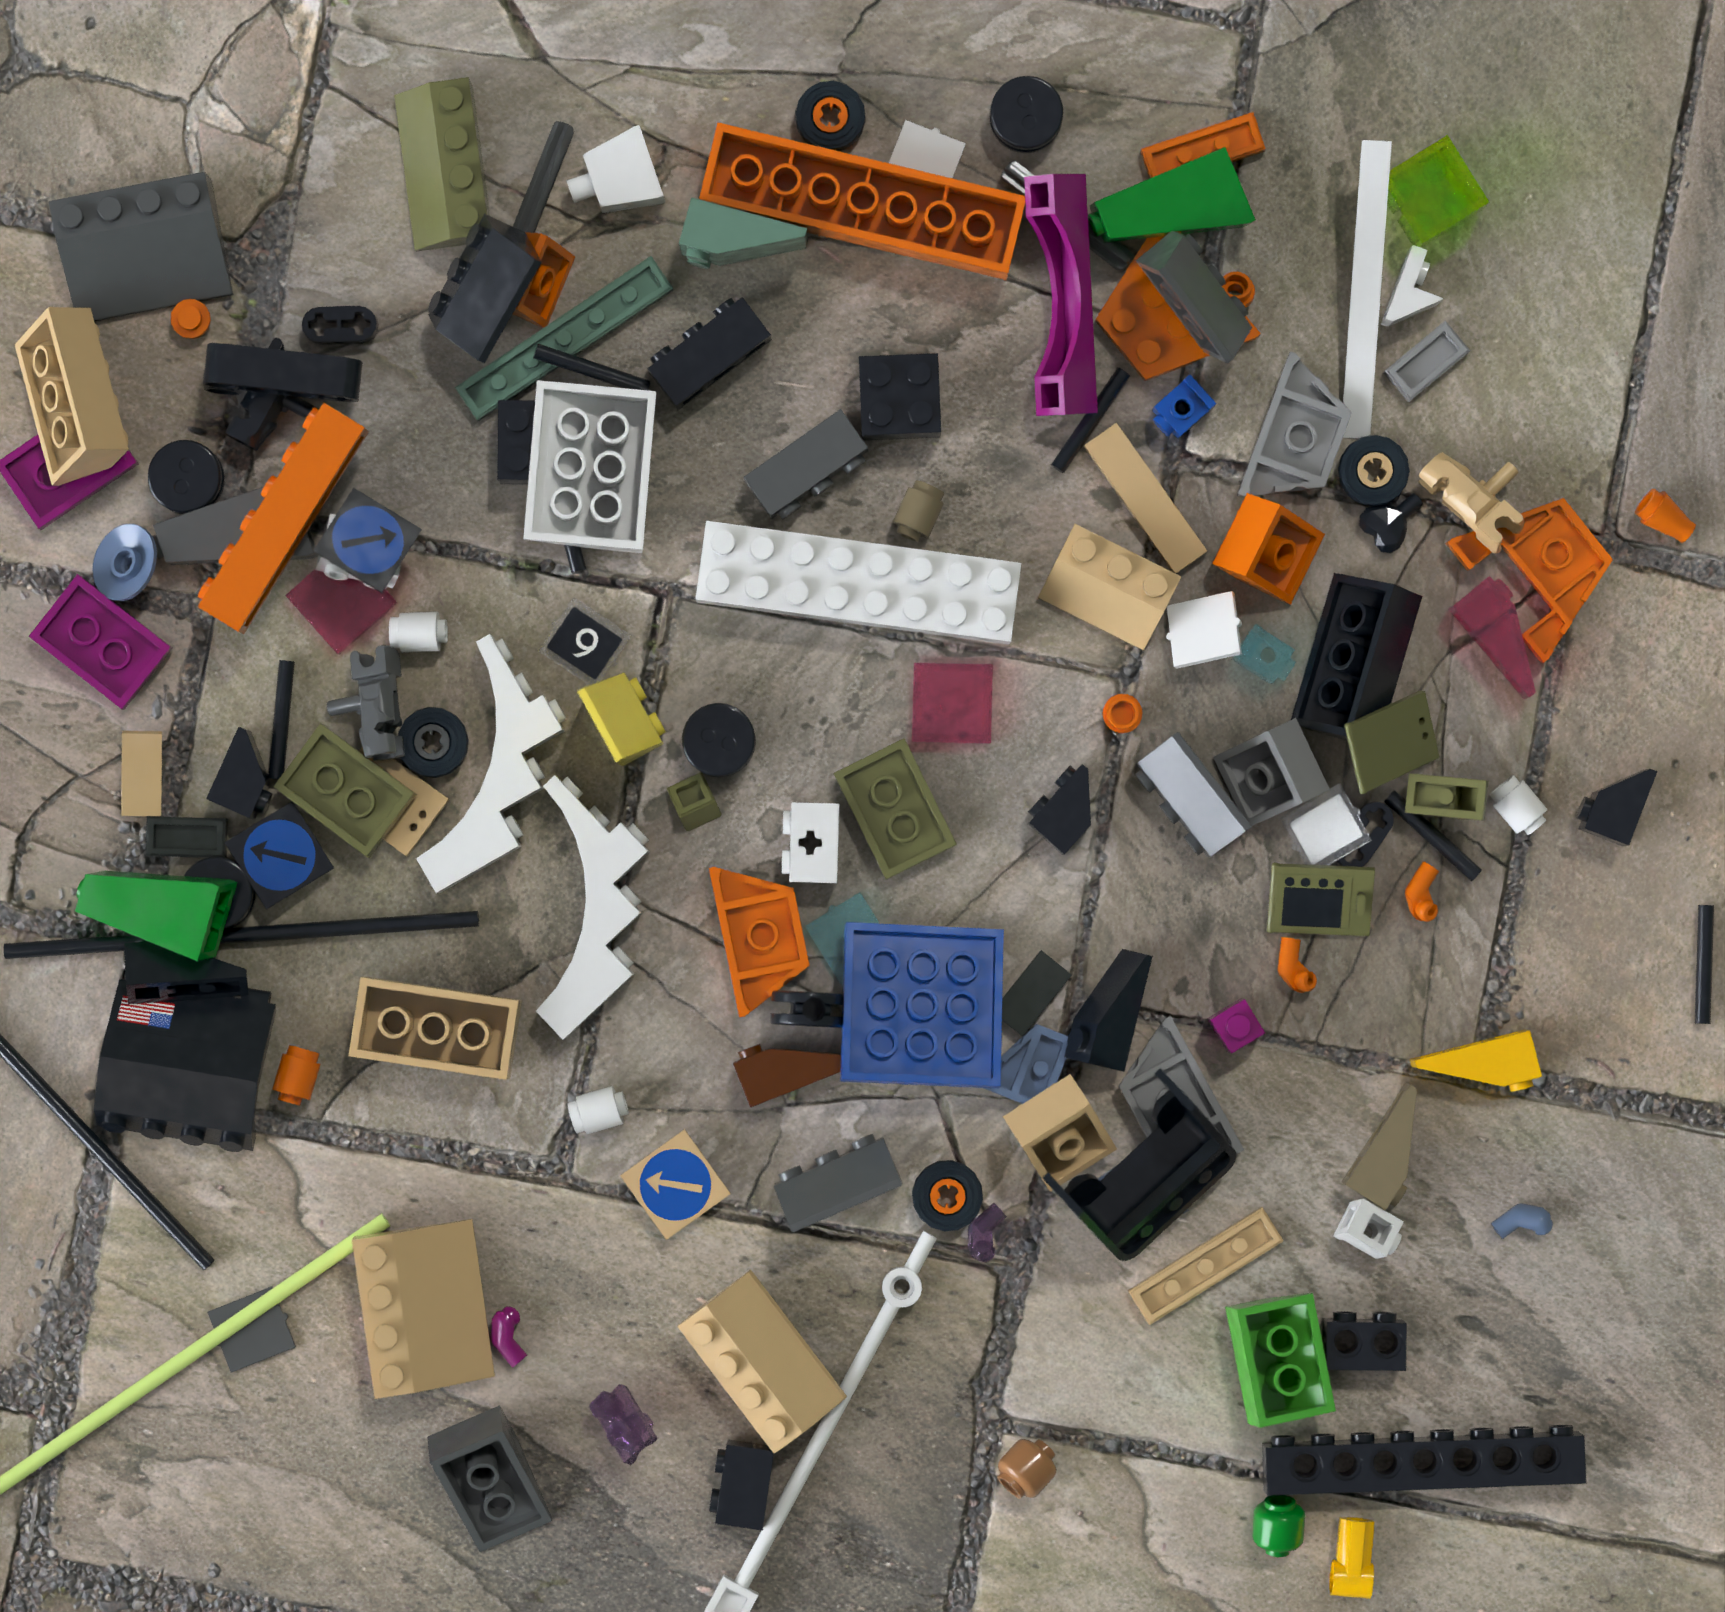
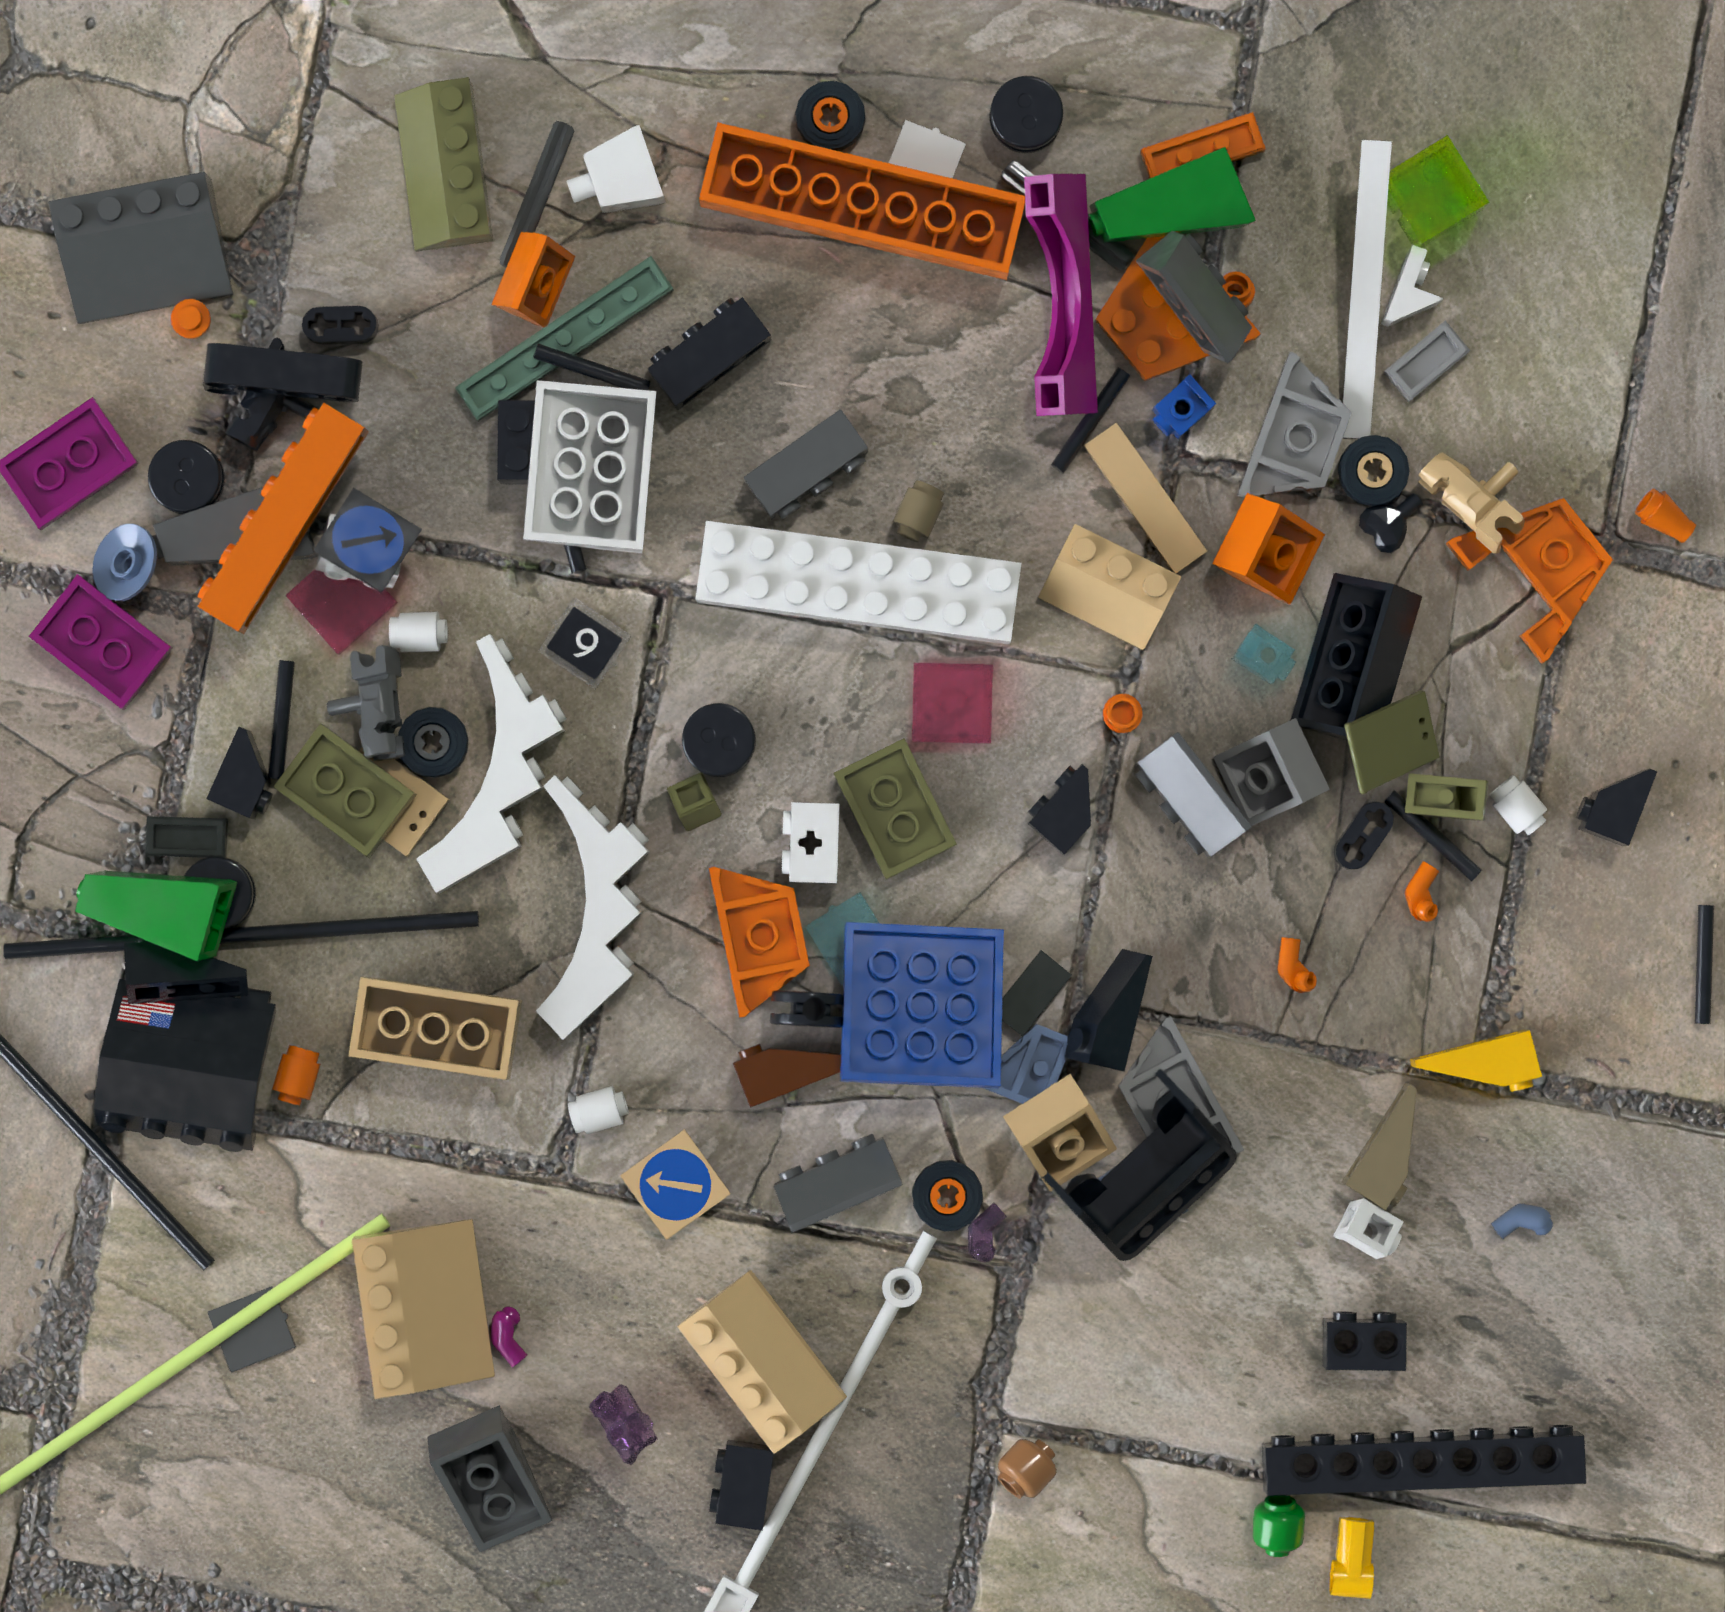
(71, 394): tan slope -> none
(141, 773): tan slope -> none
(279, 855): piece -> none
(484, 286): black slope -> none
(622, 717): light yellow slope -> none
(730, 235): sand green slope -> none
(900, 396): black brick -> none
(1204, 629): white piece -> none
(1205, 1265): tan tile -> none
(1236, 1025): magenta brick -> none
(1280, 1359): bright green slope -> none
(1320, 899): olive container -> none
(1326, 828): clear piece -> none
(1495, 627): clear pink slope -> none

